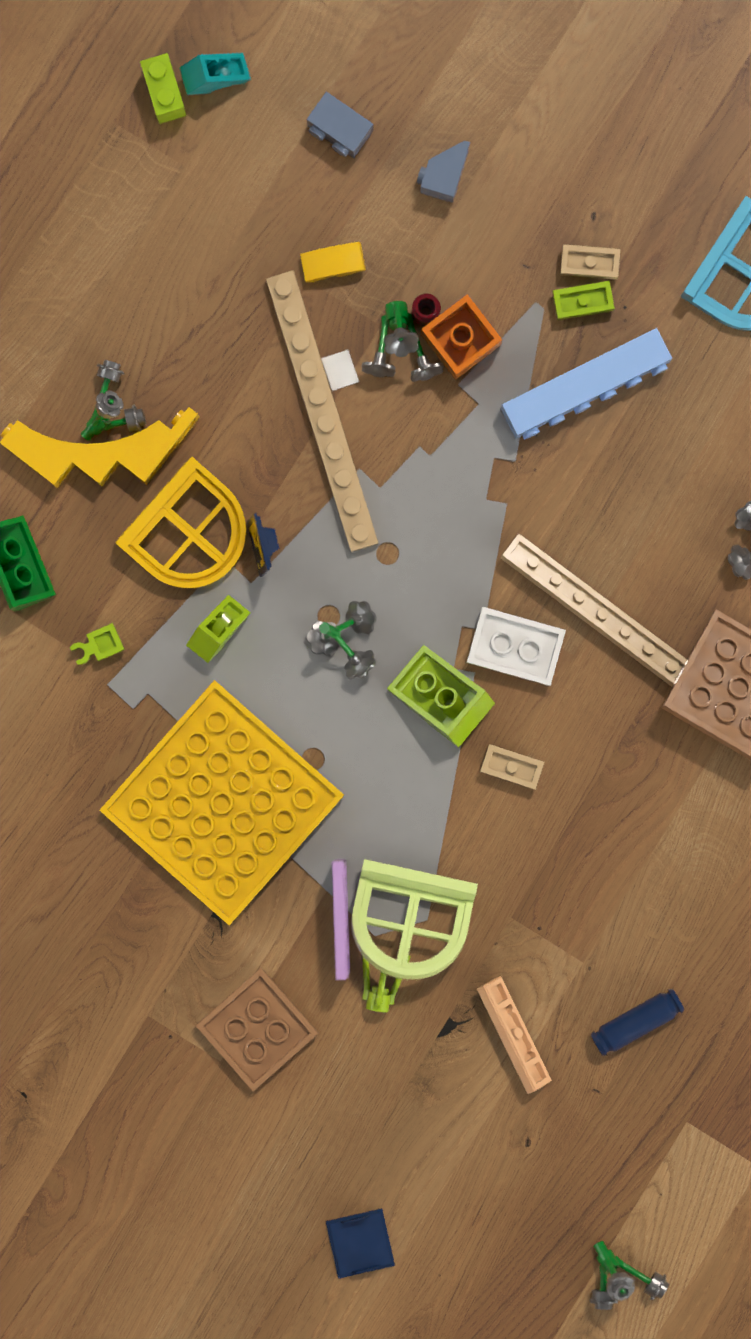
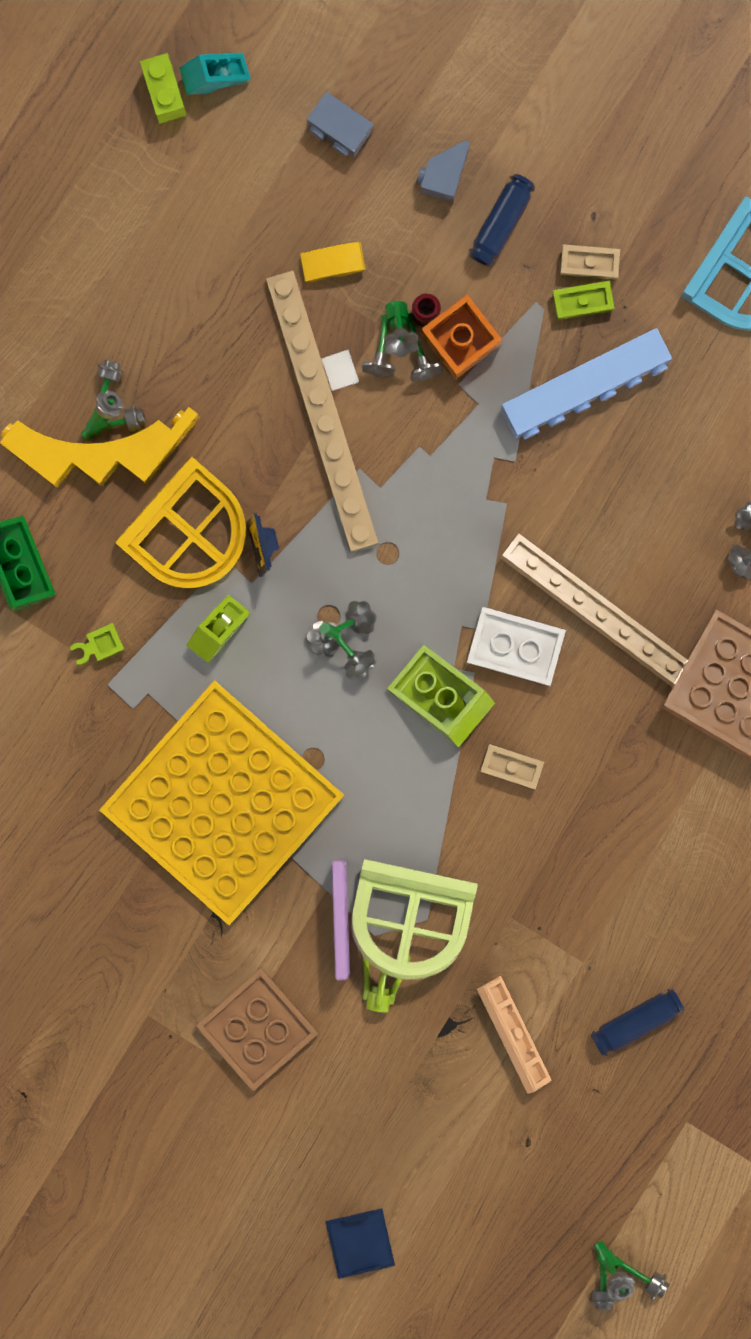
(502, 220): none -> dark blue axle

